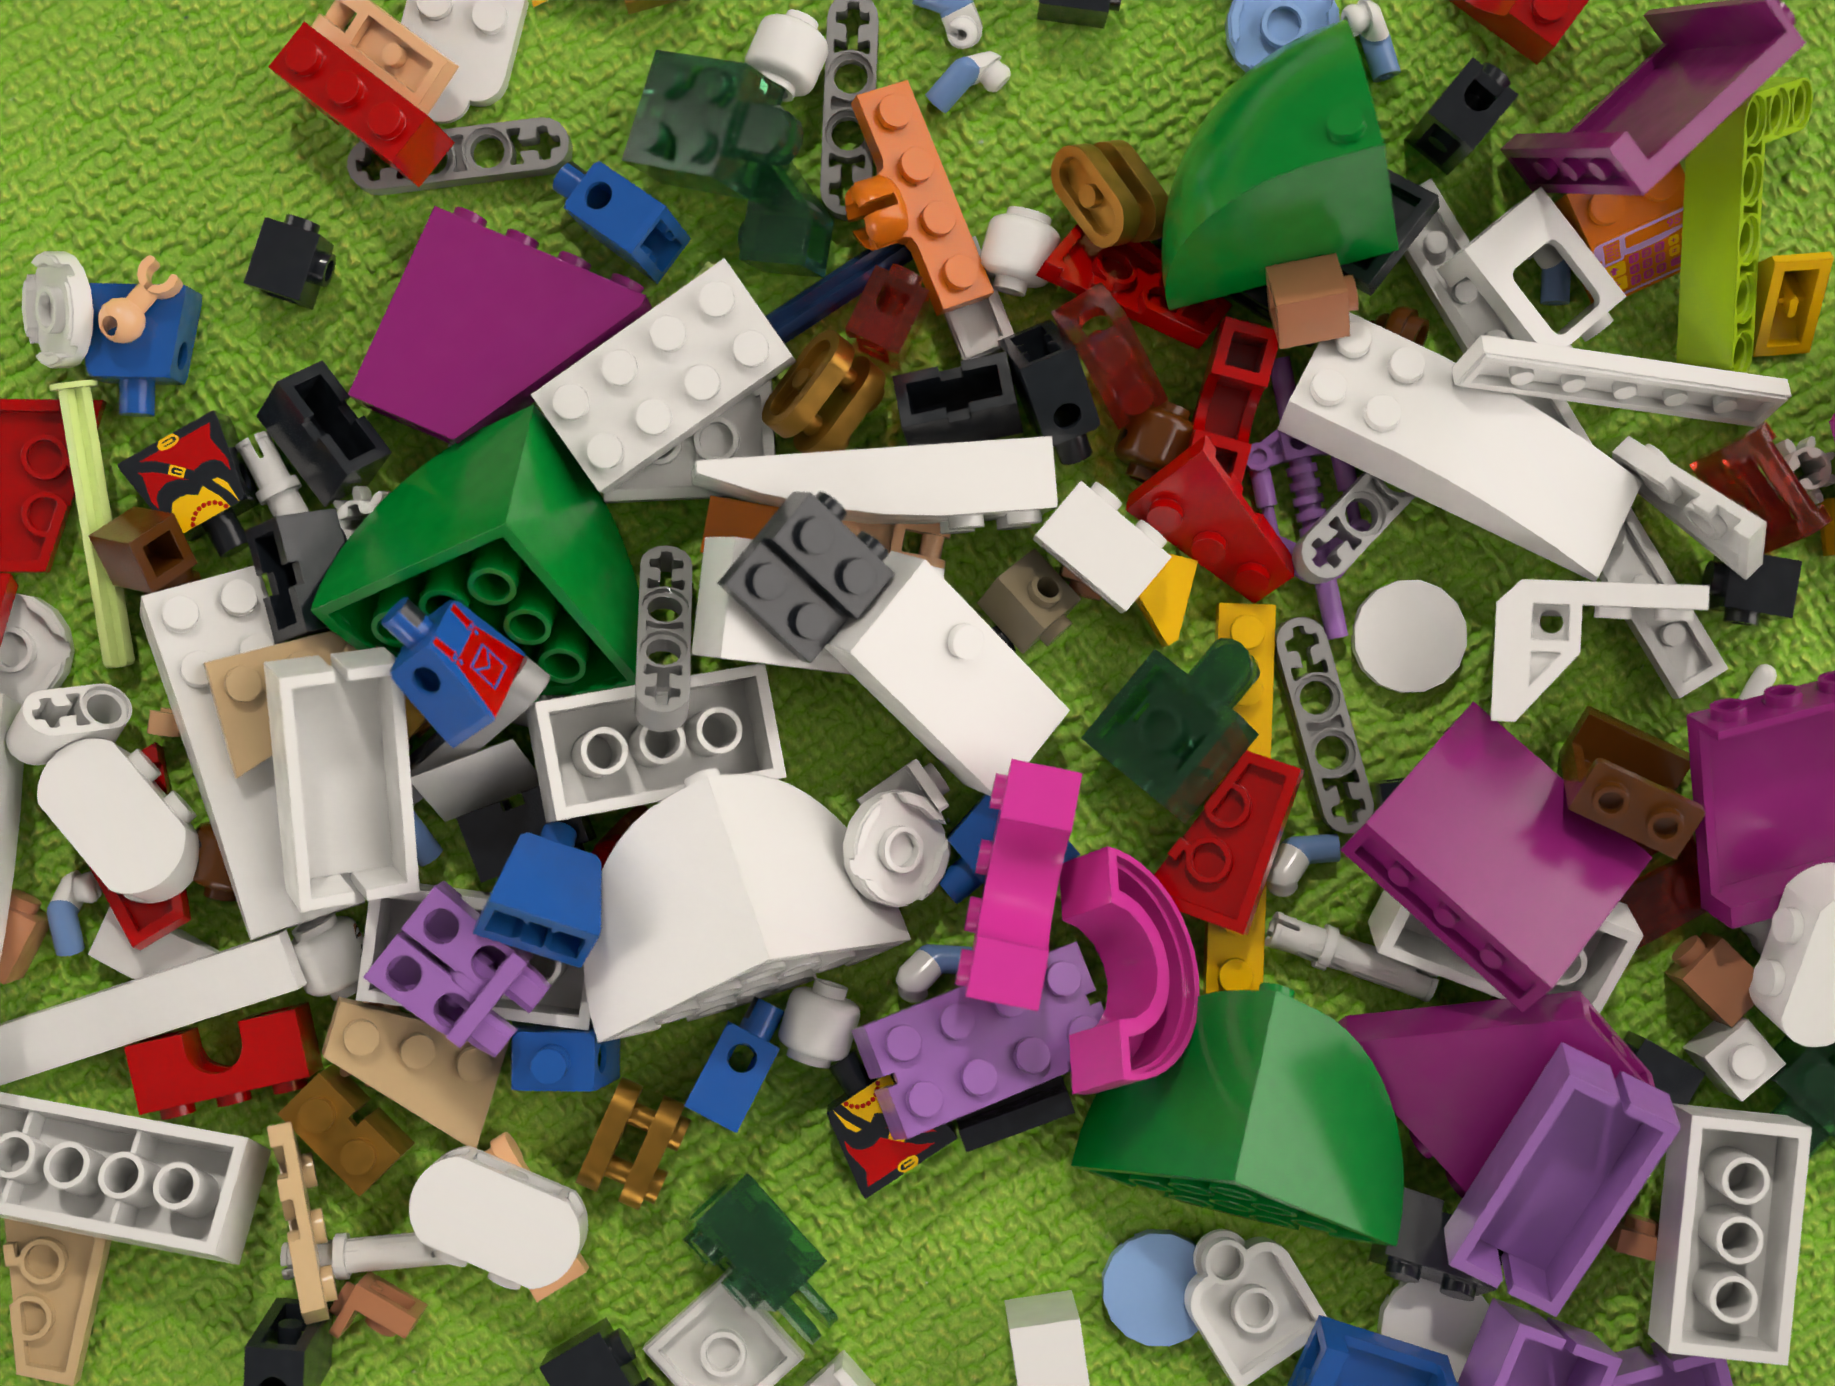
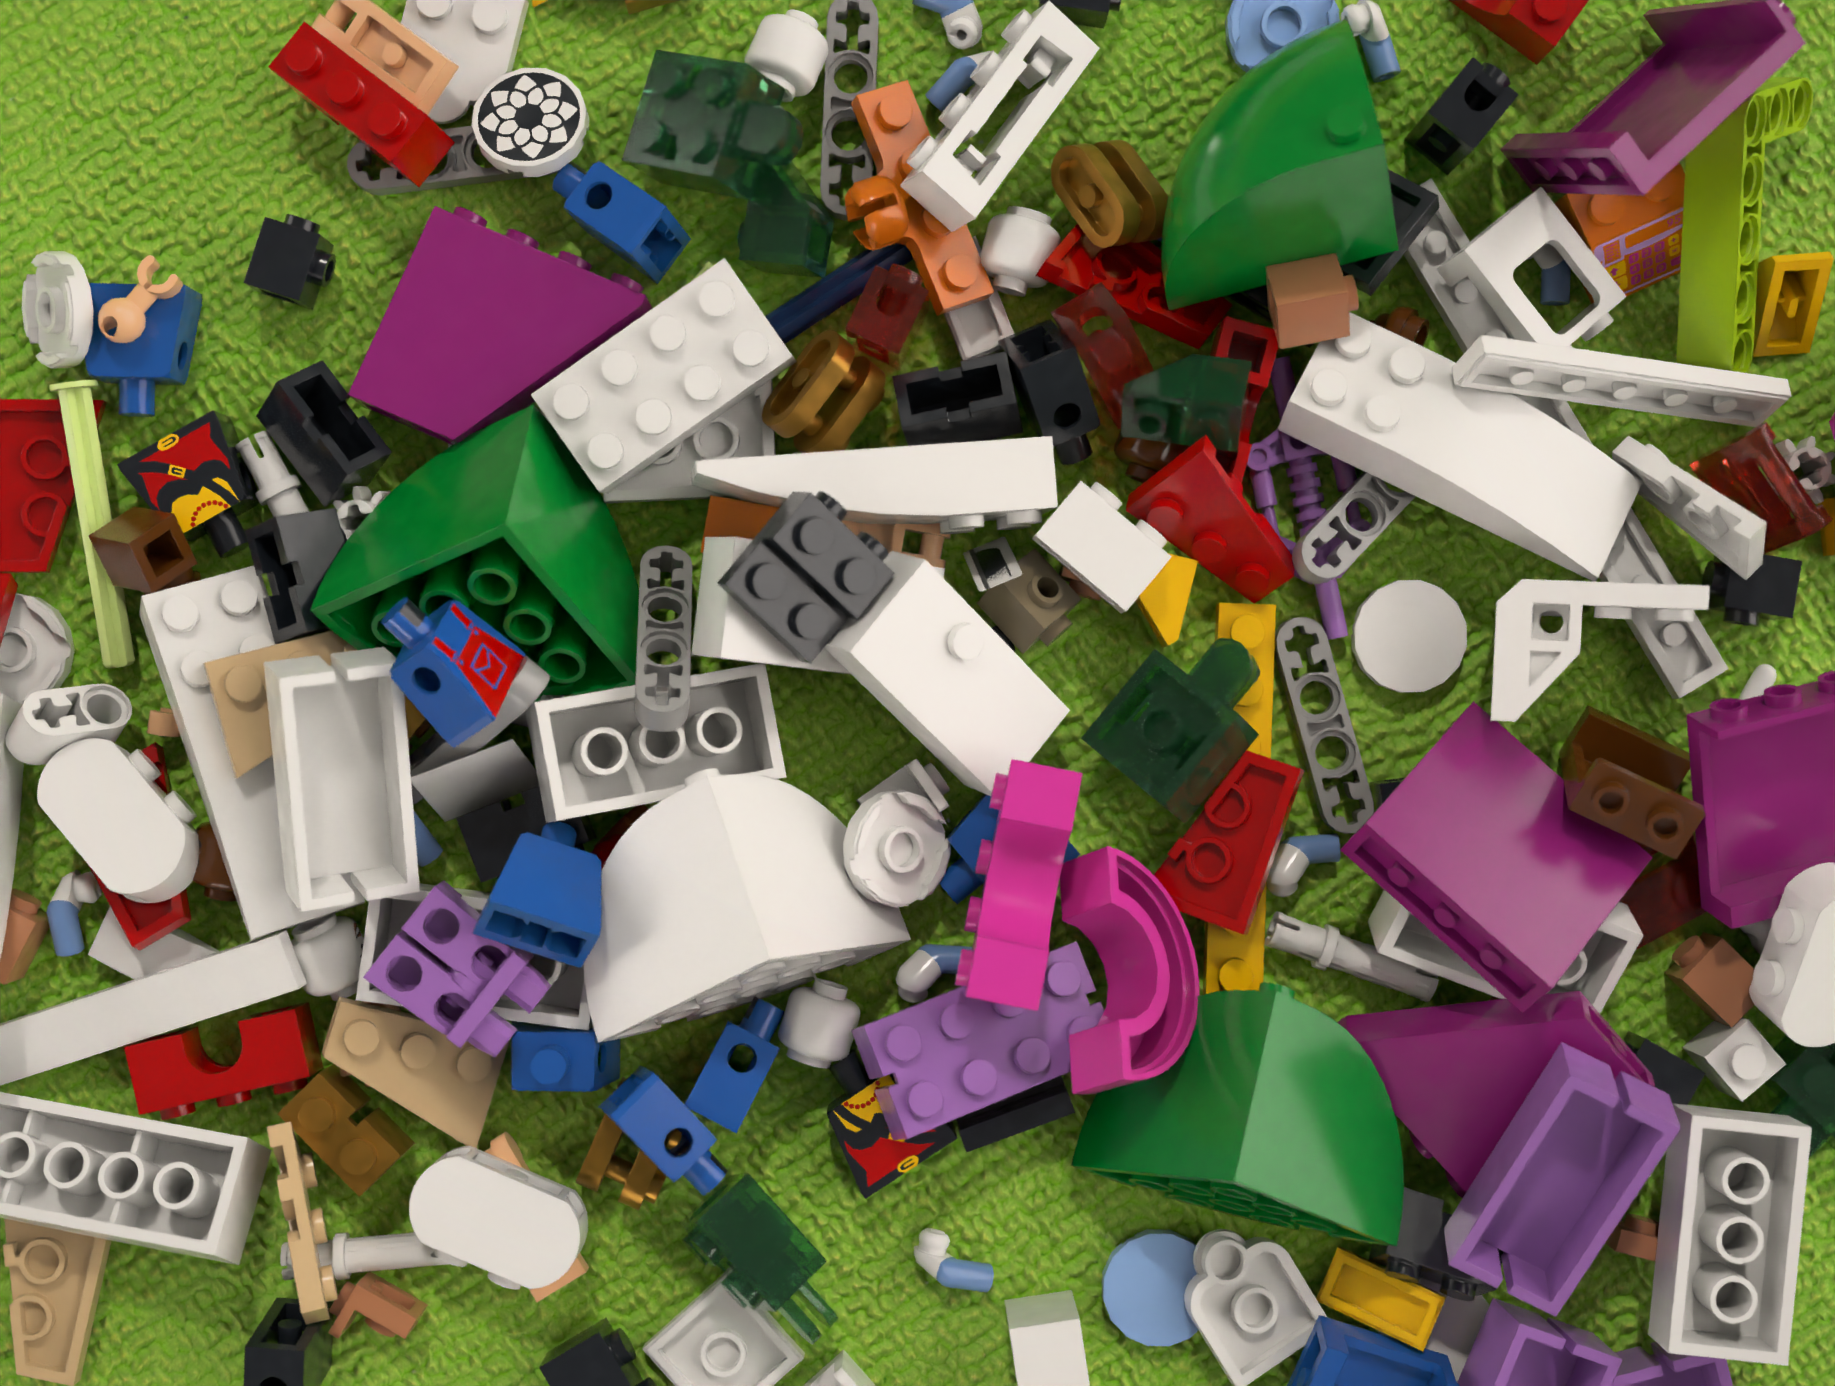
(530, 121): none -> white tile
(647, 1113): none -> blue torso
(944, 181): none -> white brick
(948, 1270): none -> arm
(992, 564): none -> sticker
(1189, 401): none -> clear green slope
(1382, 1302): none -> yellow tile

